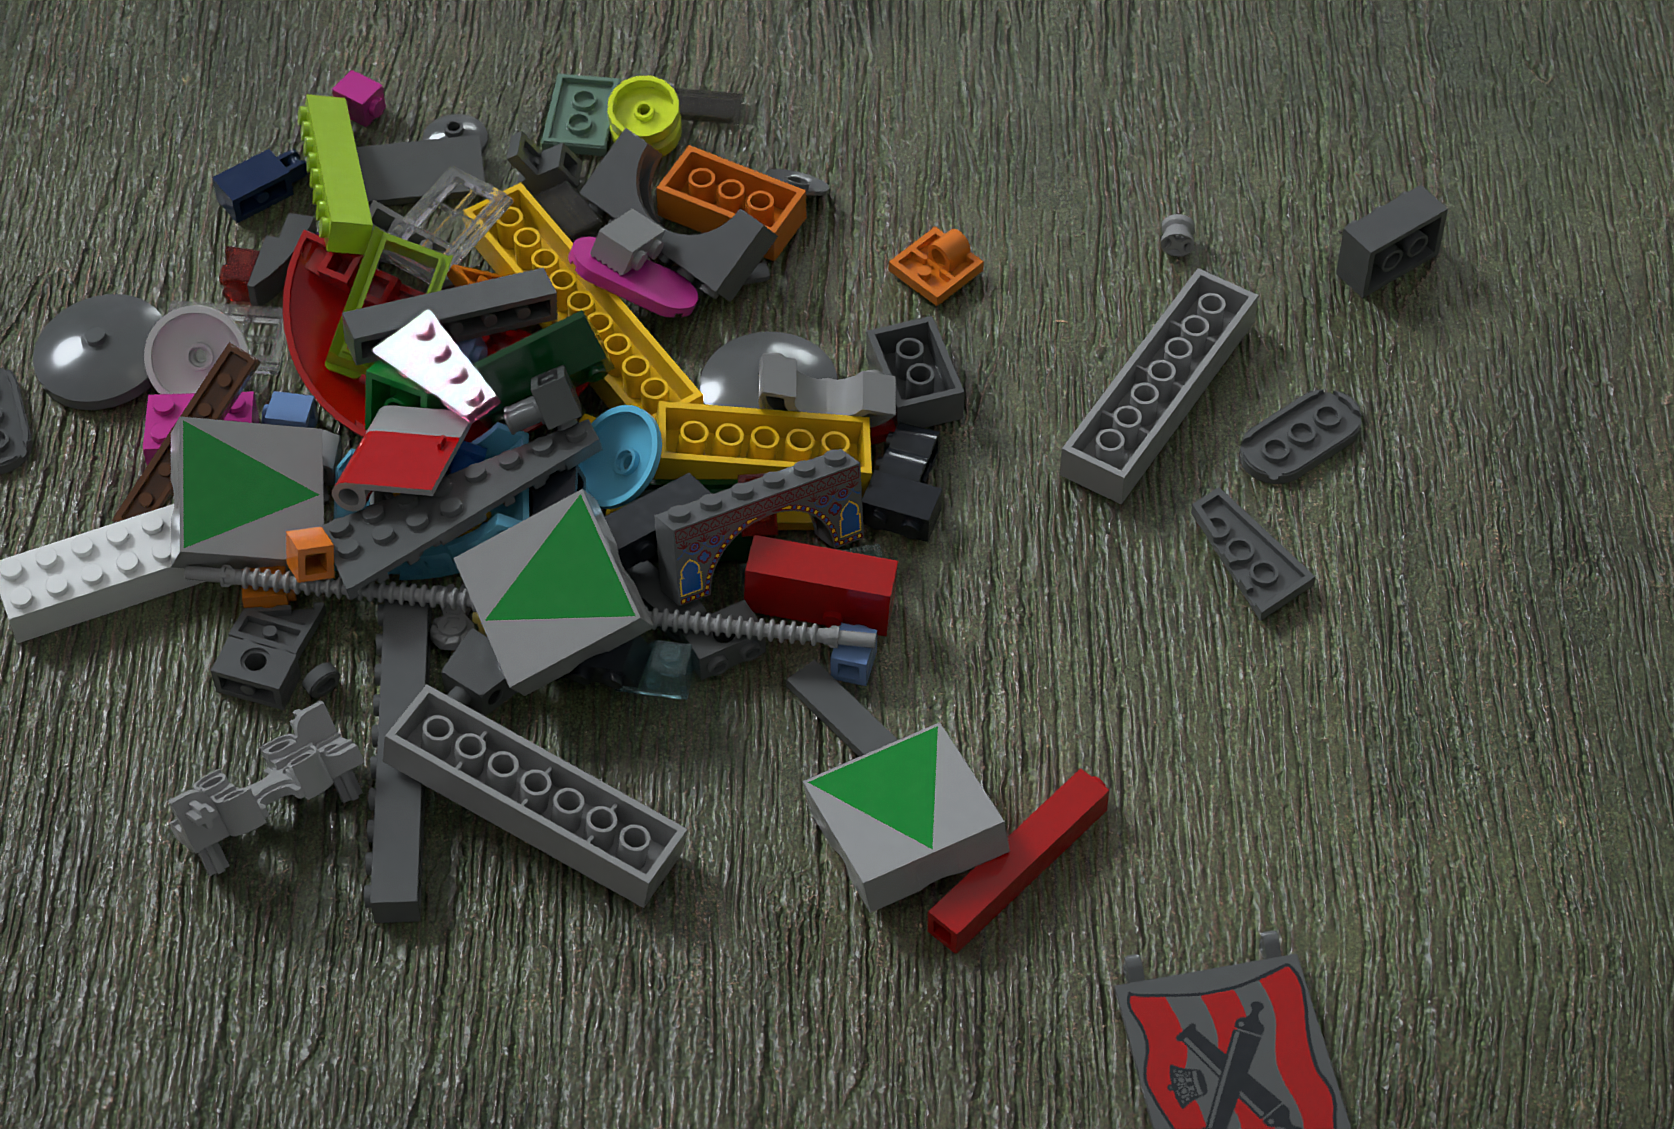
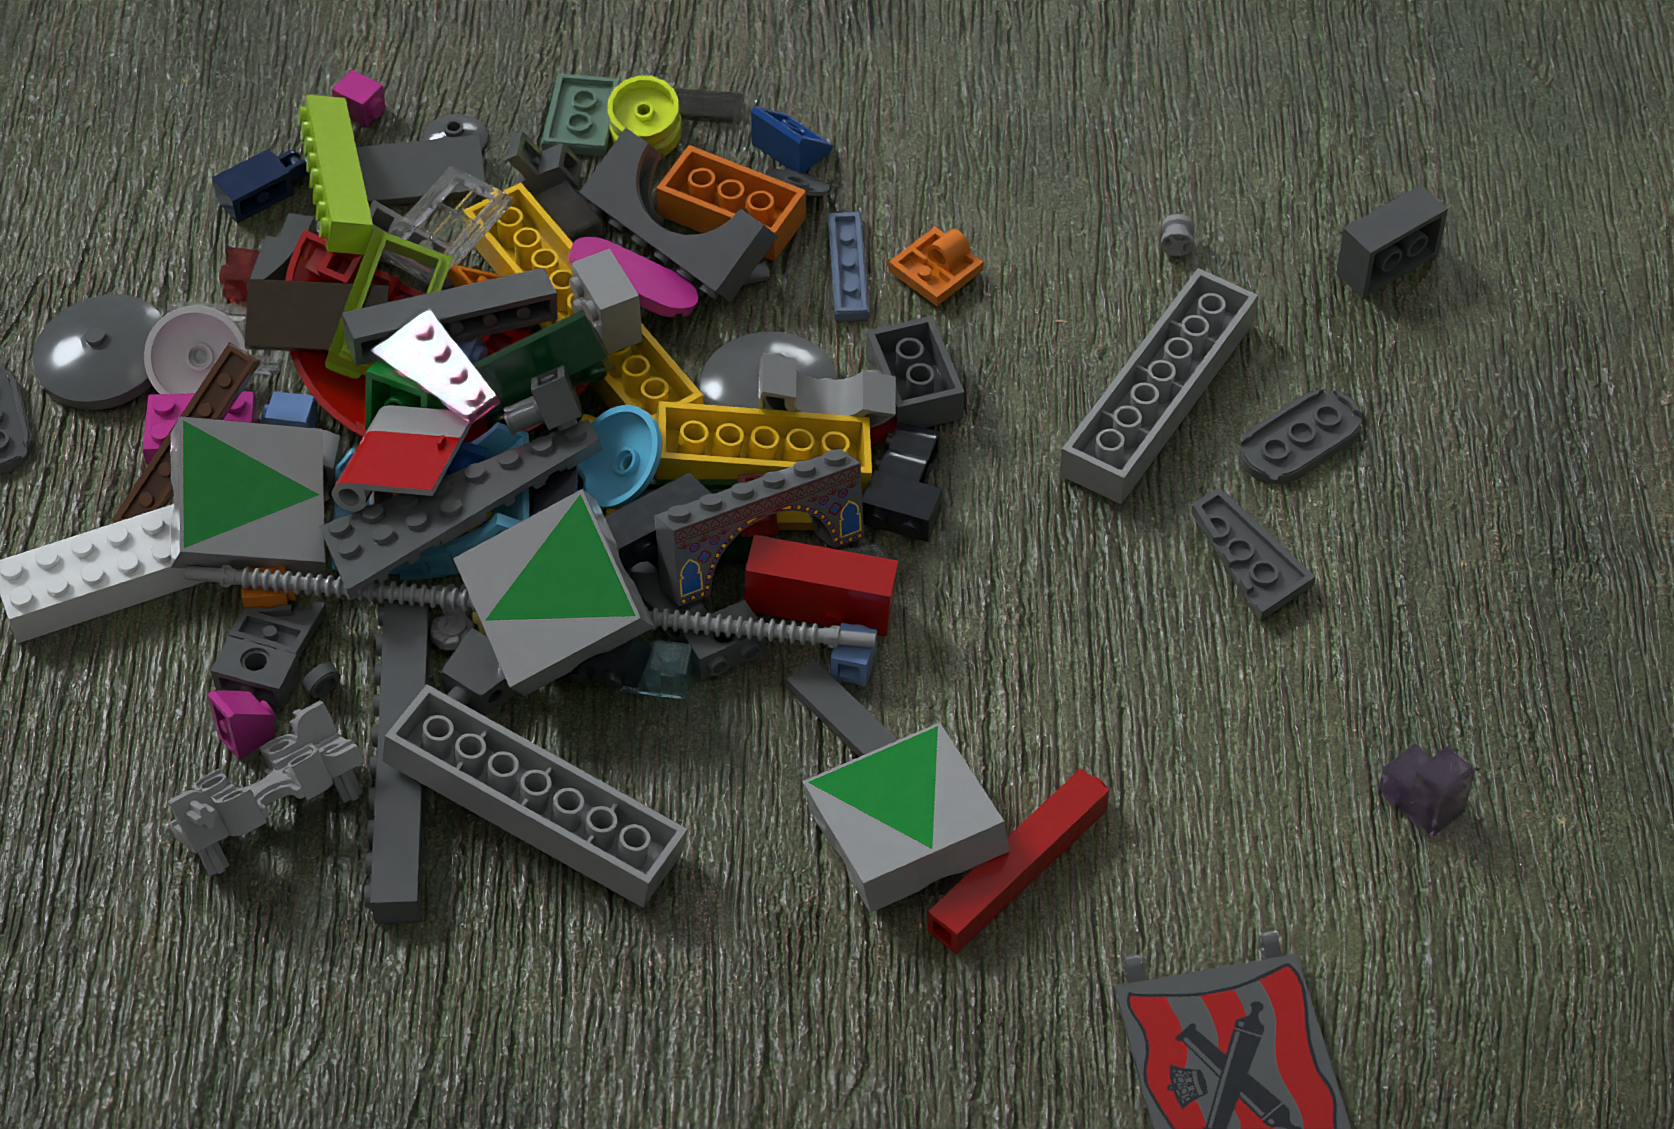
(241, 720): none -> dark pink slope
(299, 313): none -> dark brown tile
(310, 554): orange brick -> none
(607, 300): none -> light grey brick
(628, 242): light grey brick -> none
(787, 139): none -> blue slope
(848, 266): none -> sand blue tile
(1428, 788): none -> clear purple brick

